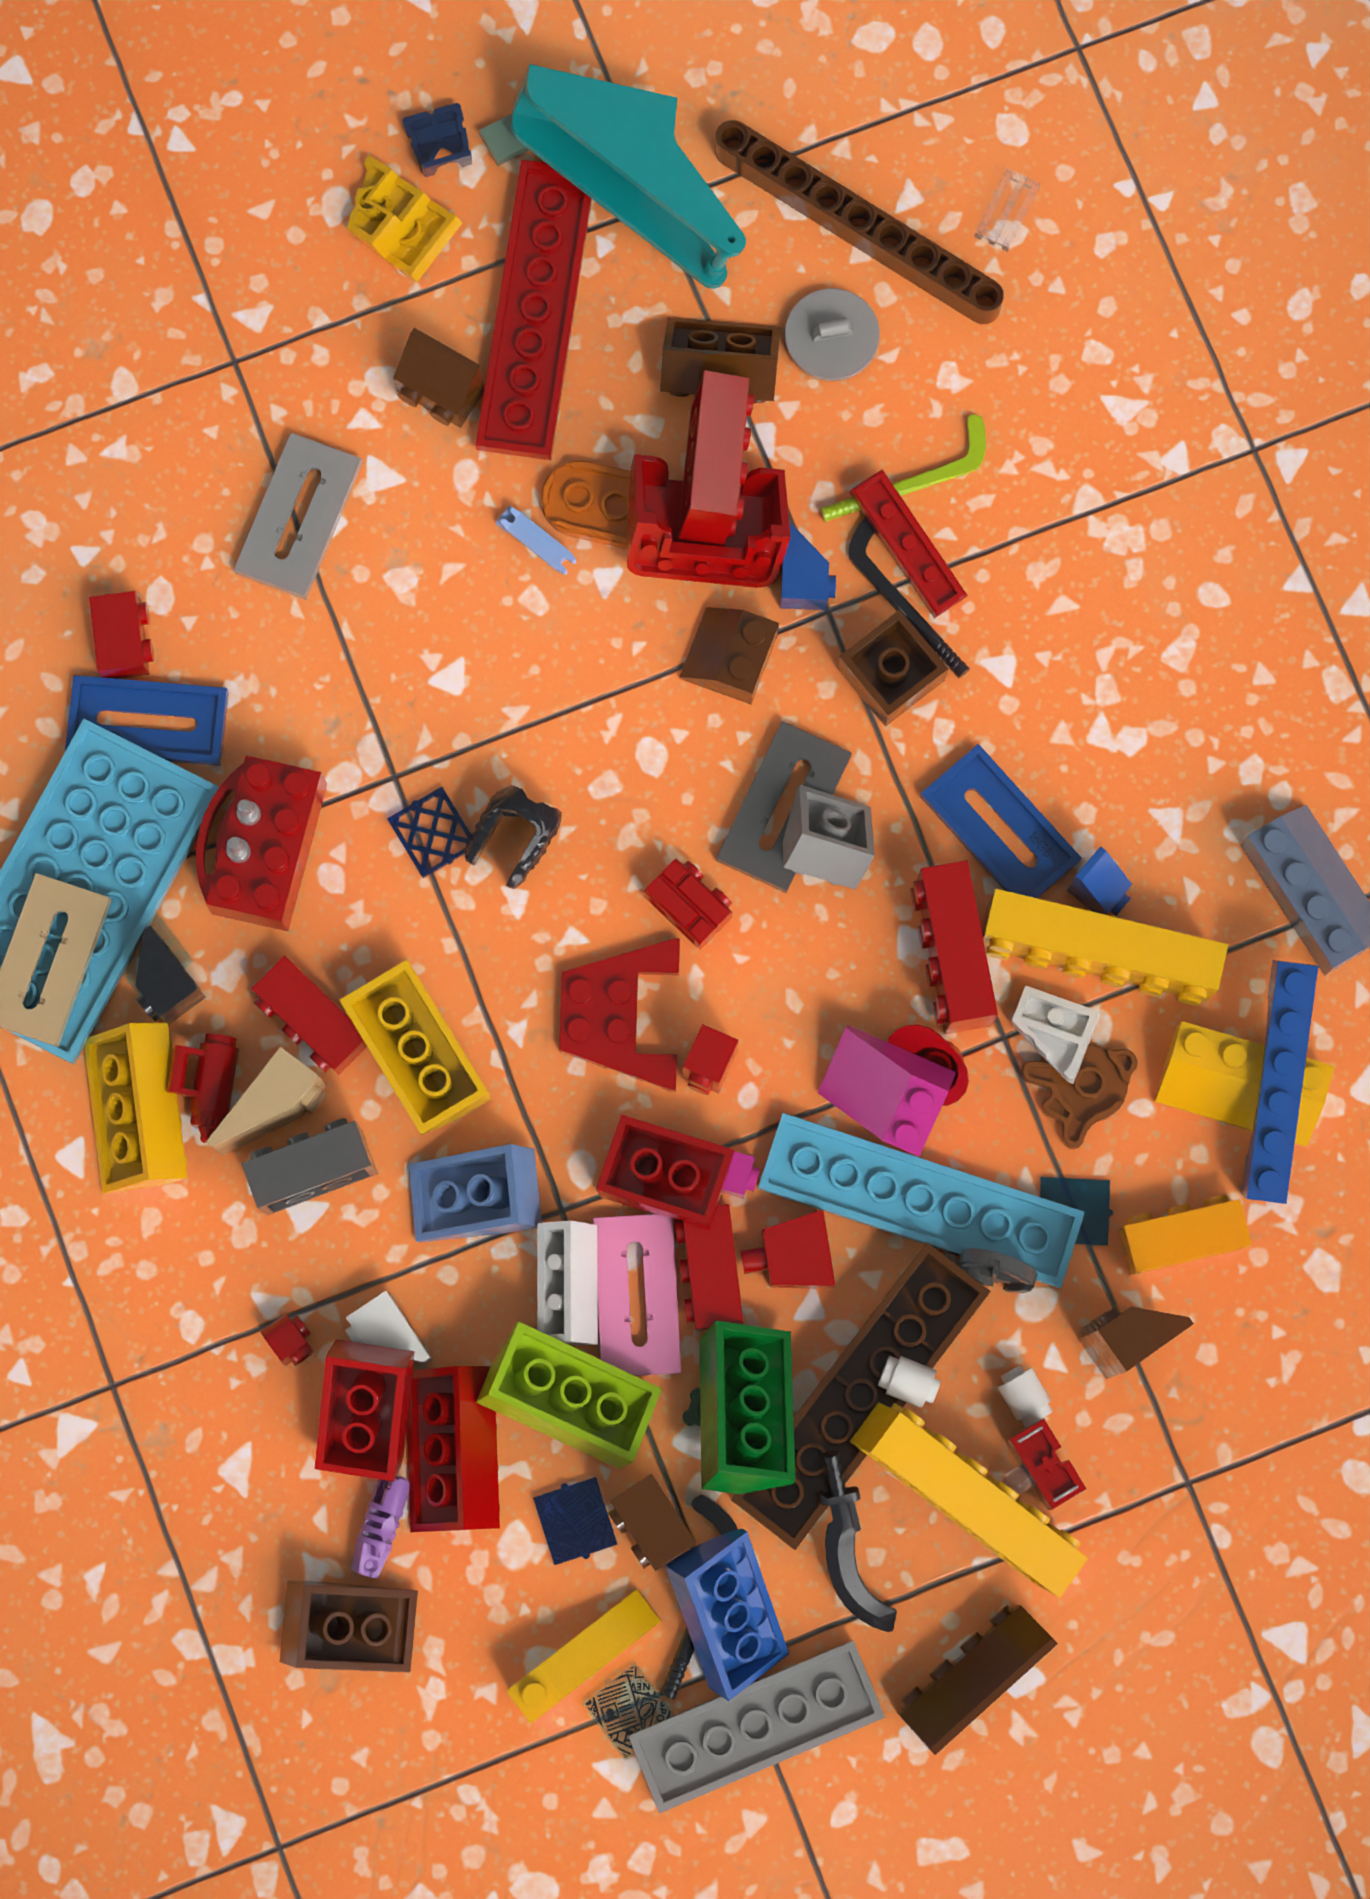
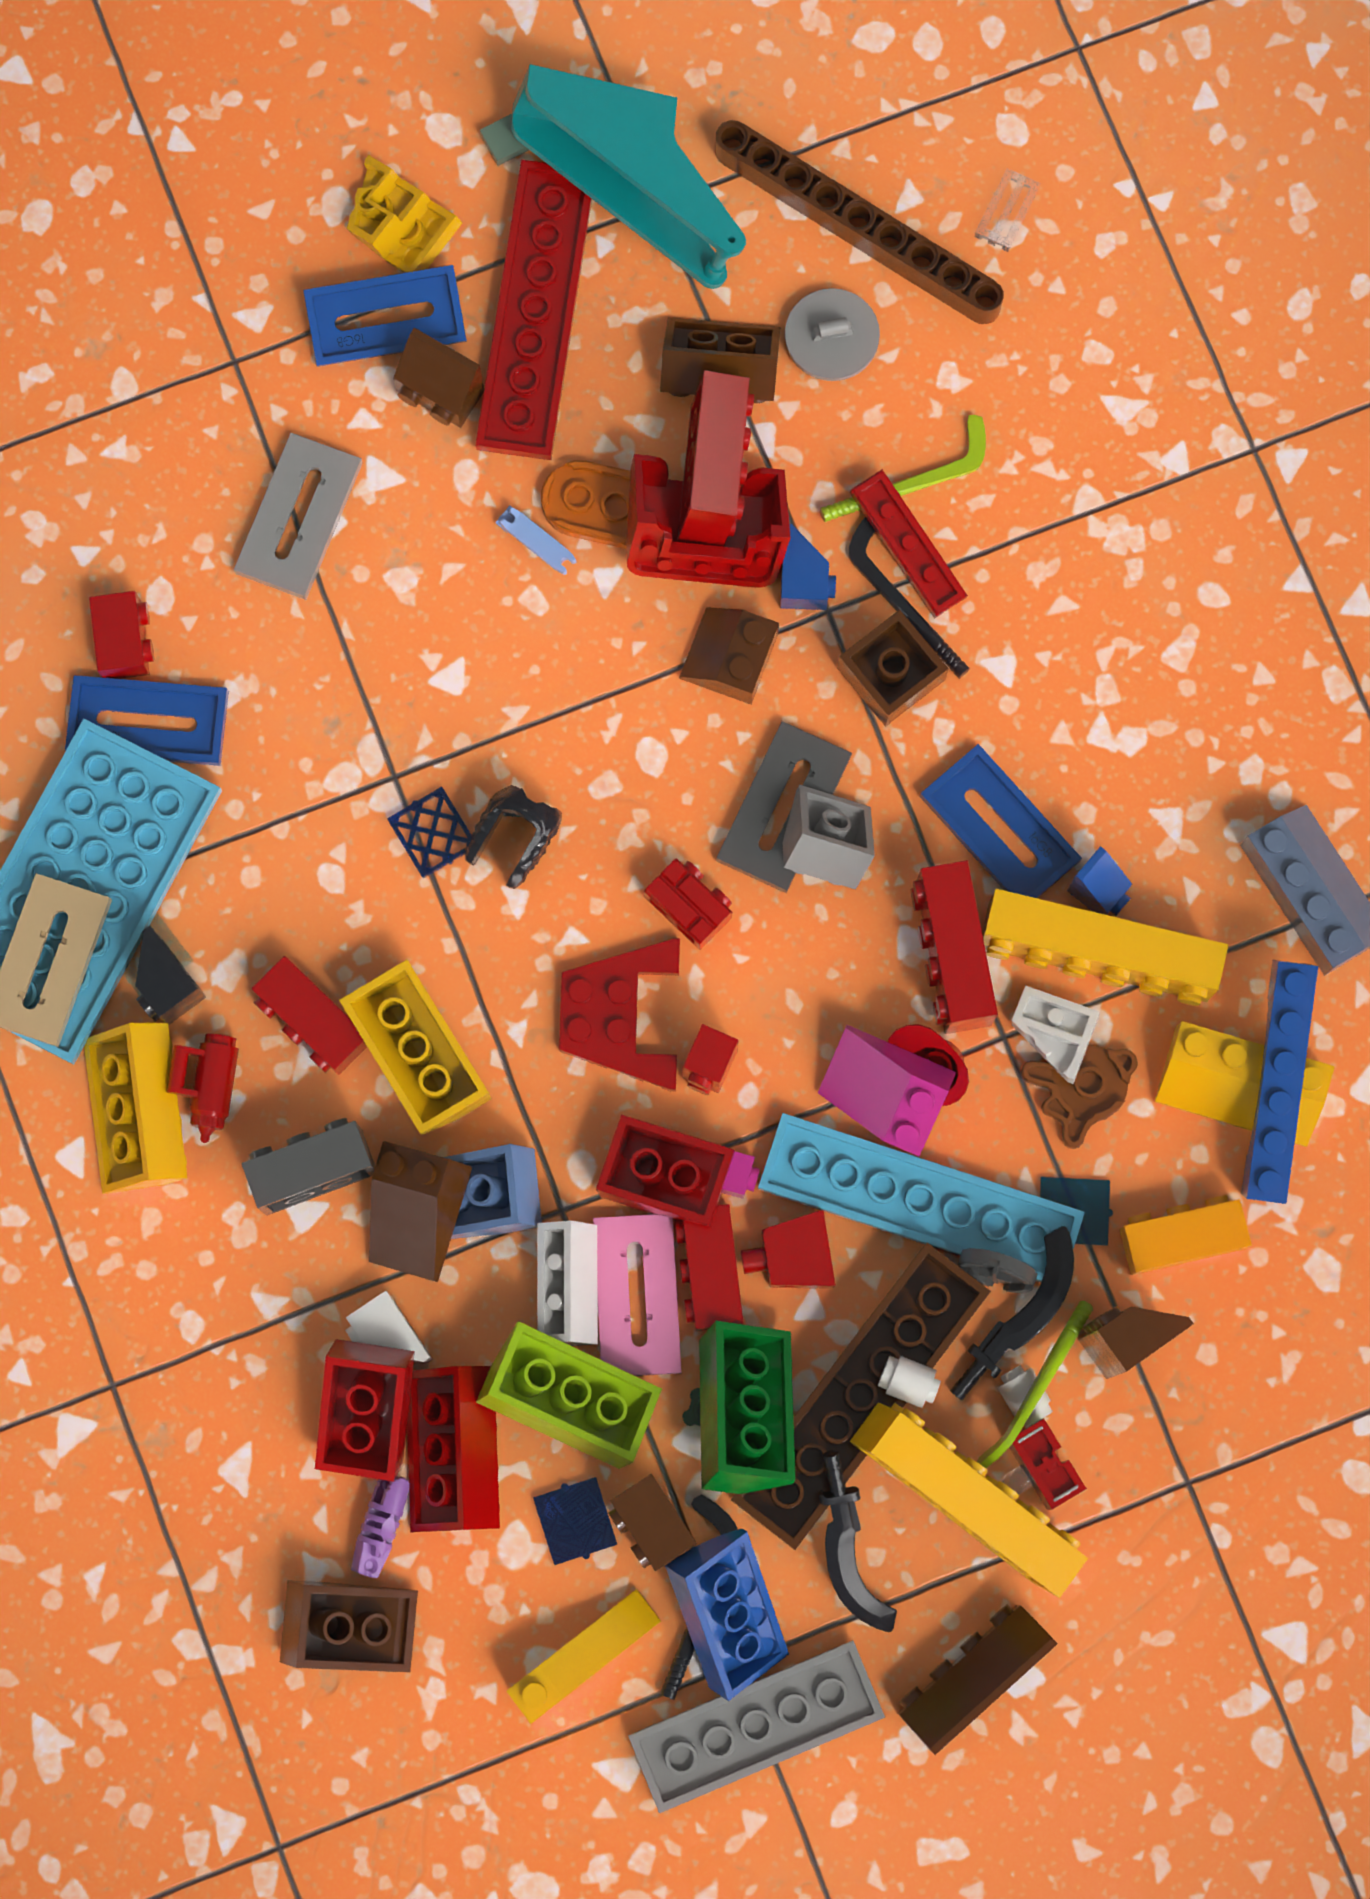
(260, 841): red piece -> none
(273, 1100): tan slope -> none
(288, 1339): red plate -> none
(333, 301): none -> blue piece
(414, 1209): none -> reddish brown slope
(438, 131): dark blue piece -> none
(627, 1706): clear light blue piece -> none
(1030, 1319): none -> black sword
(1041, 1382): none -> lime piece

